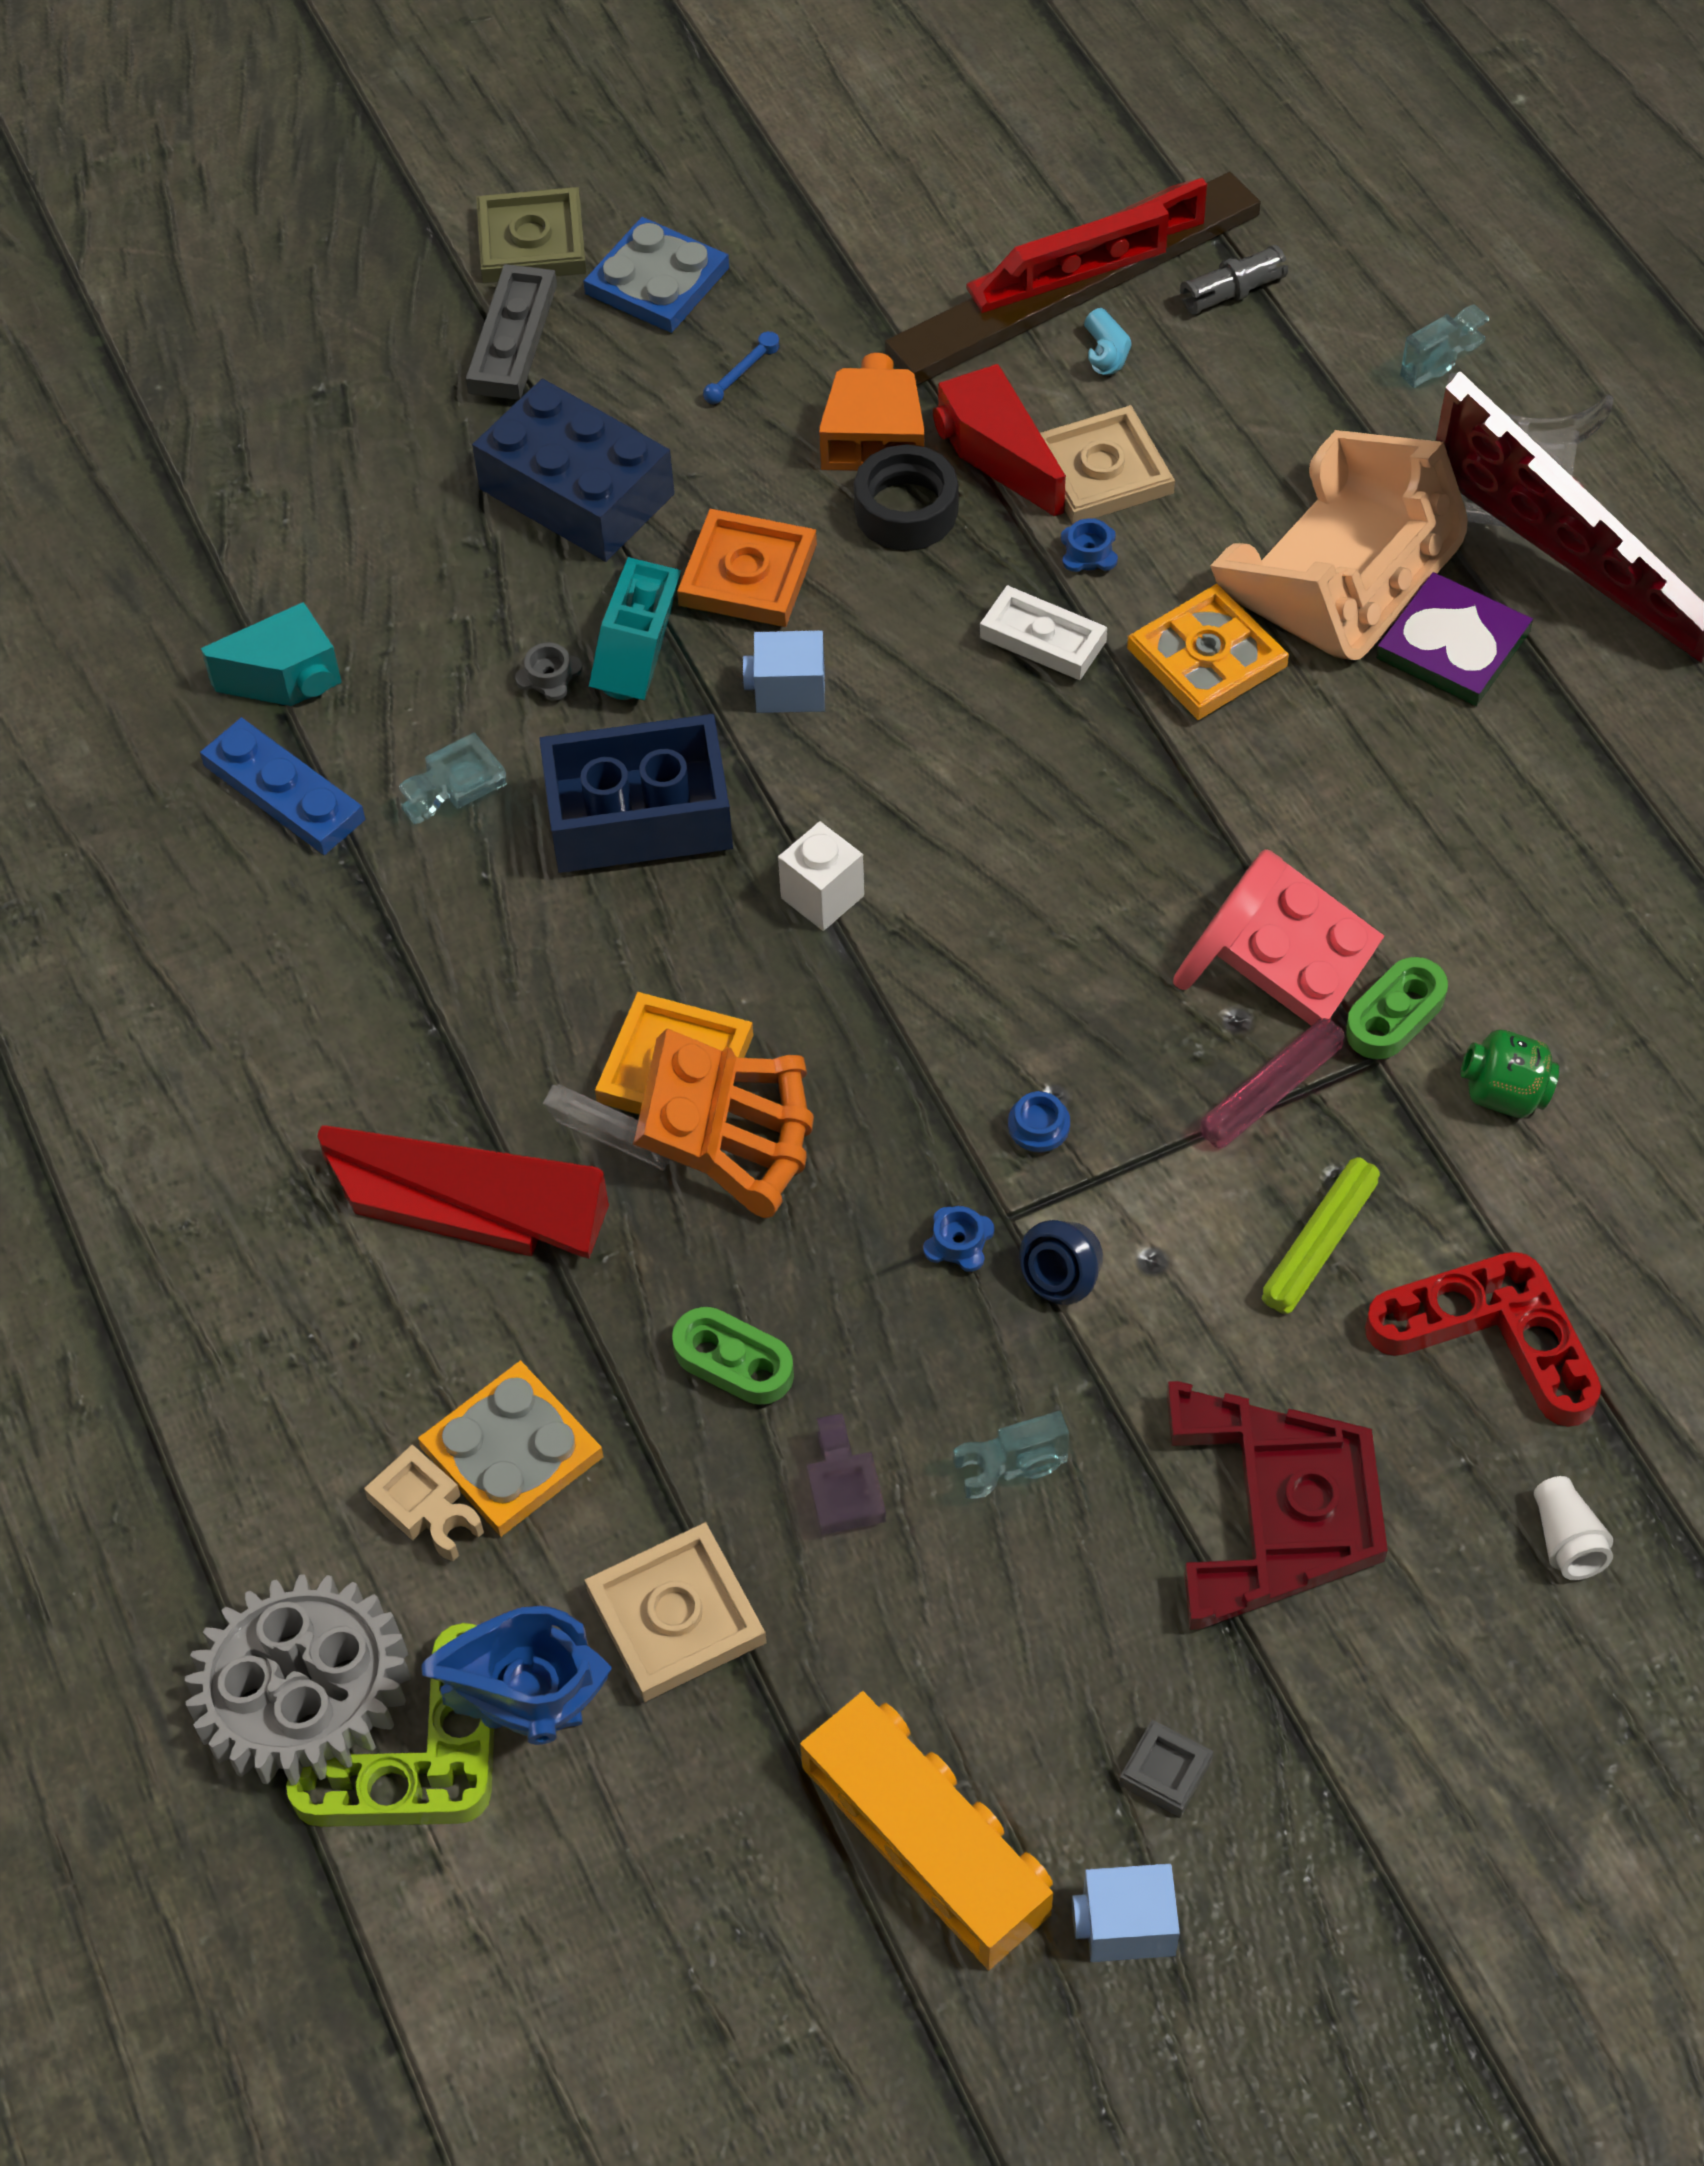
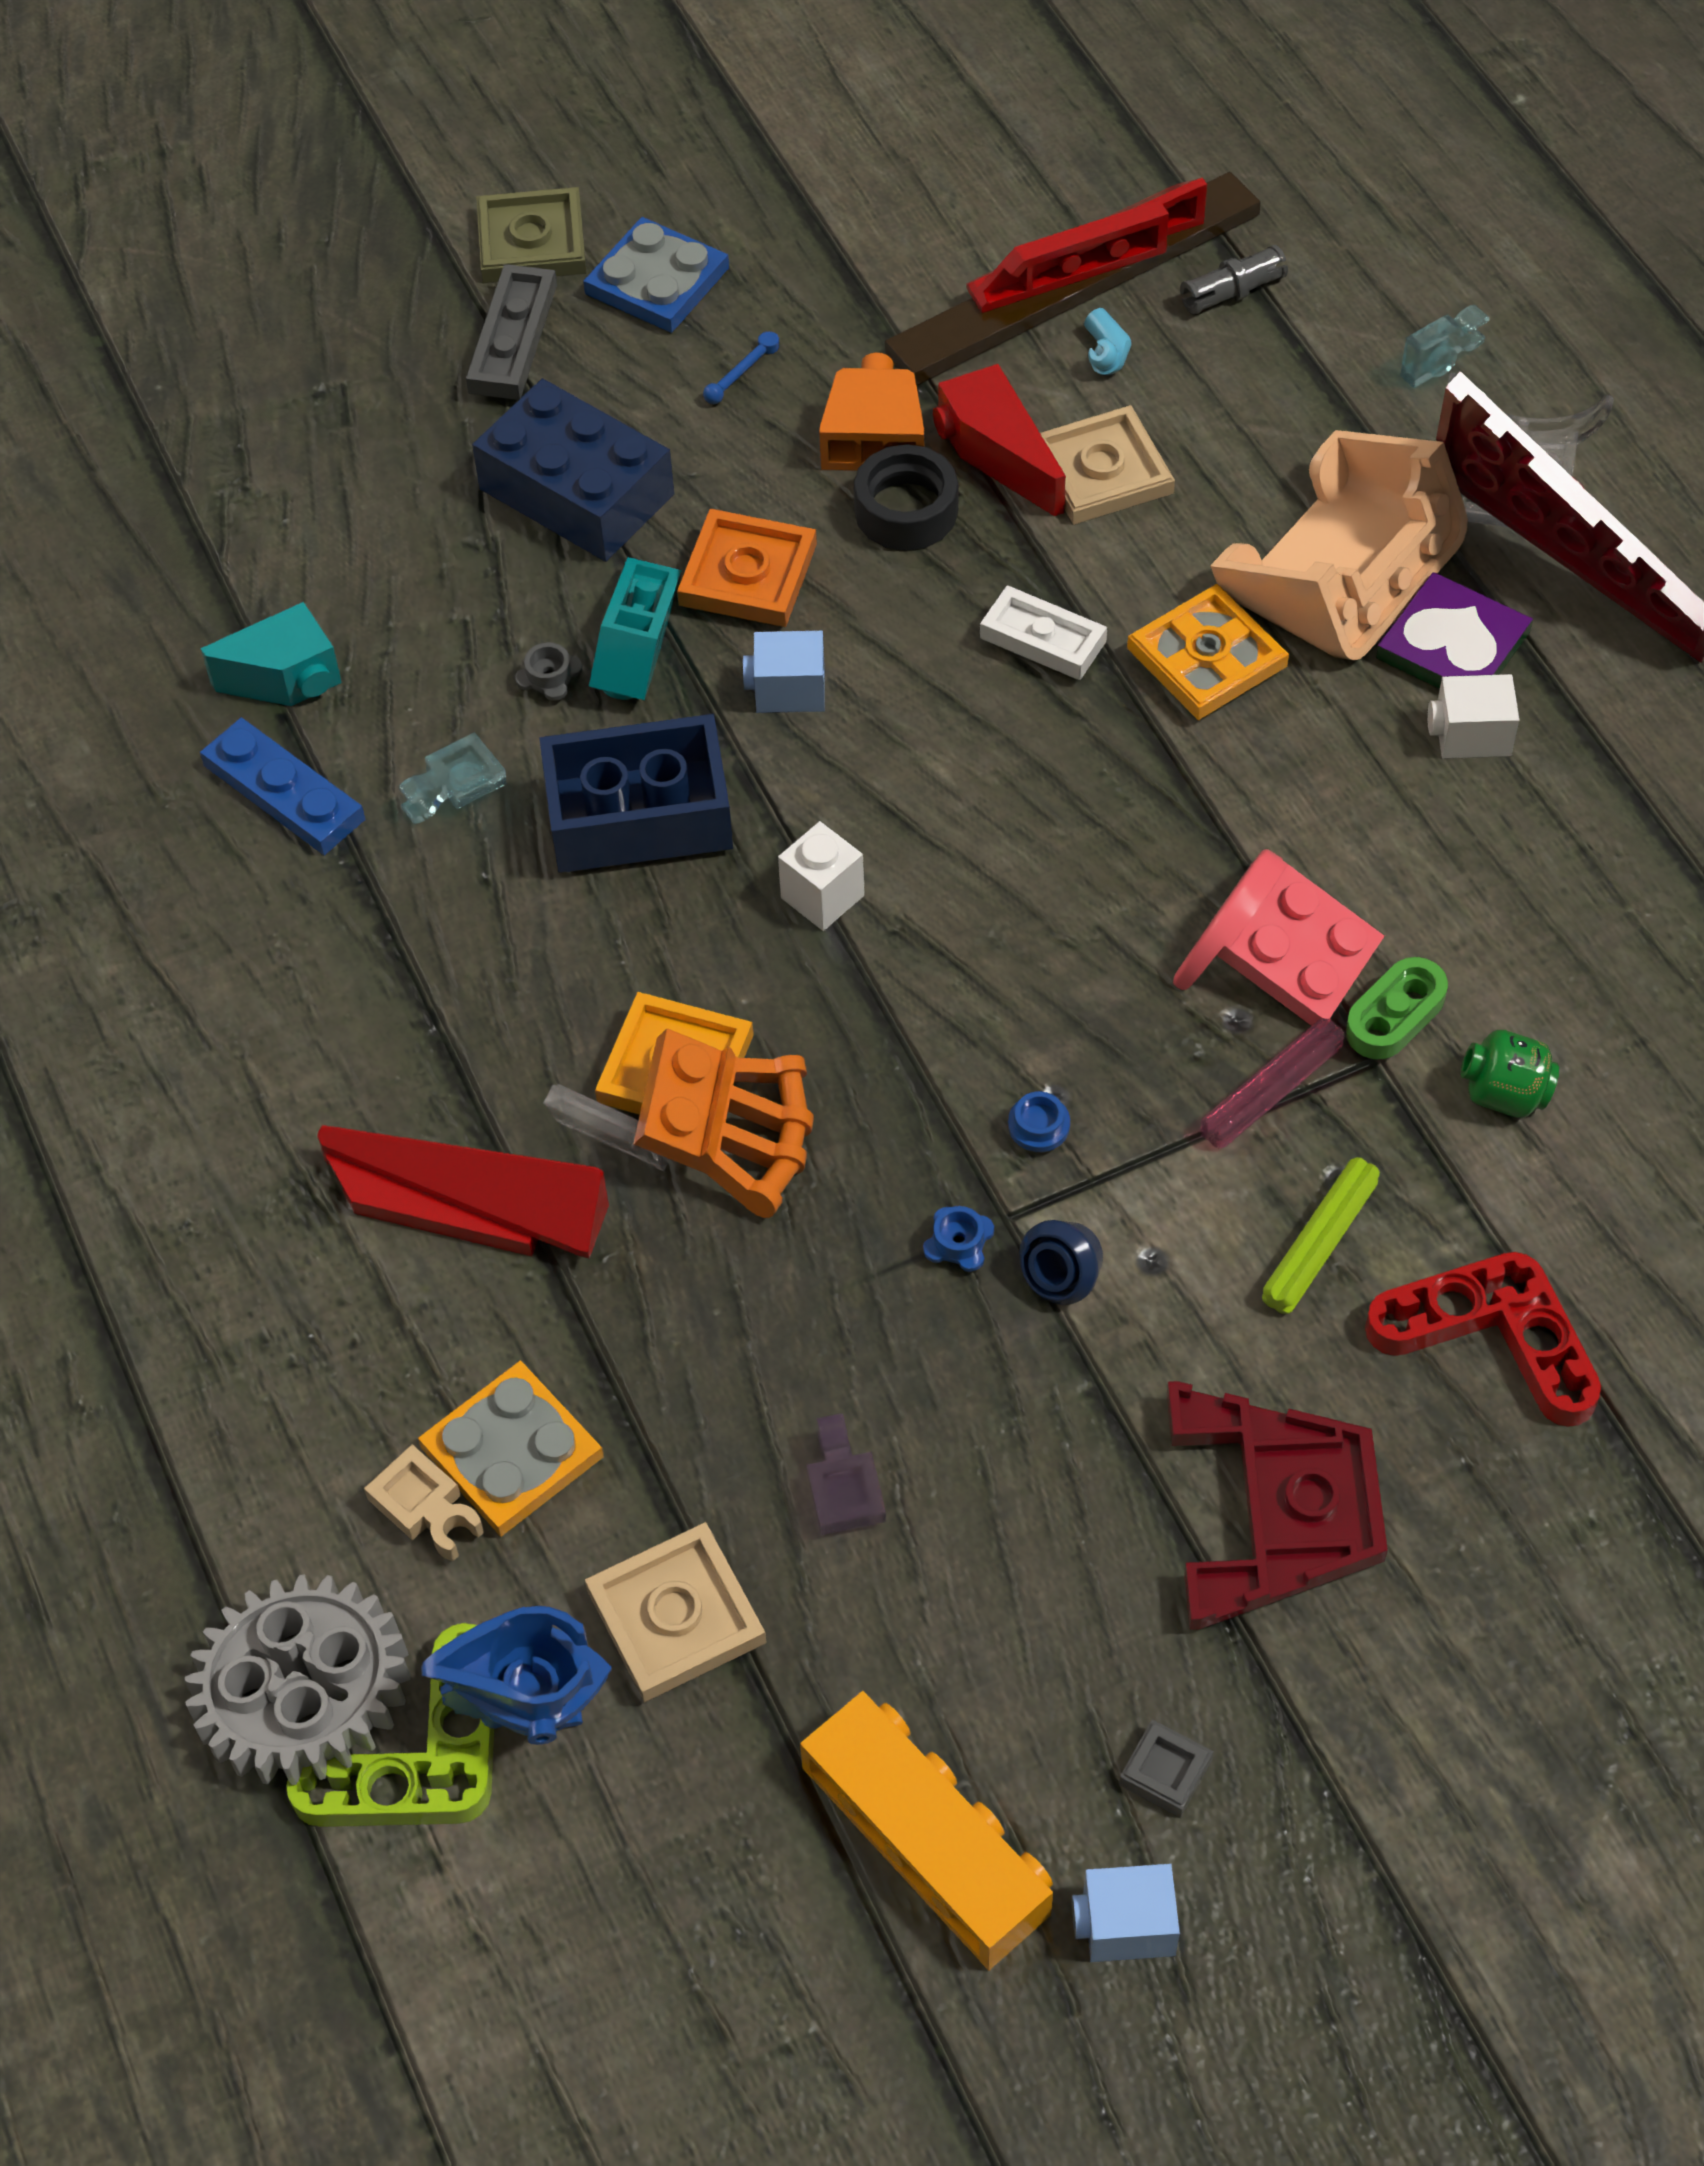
(738, 1355): bright green plate -> none
(1021, 1449): clear light blue plate -> none
(1089, 546): blue plate -> none
(1475, 716): none -> white brick
(1572, 1532): white cone -> none

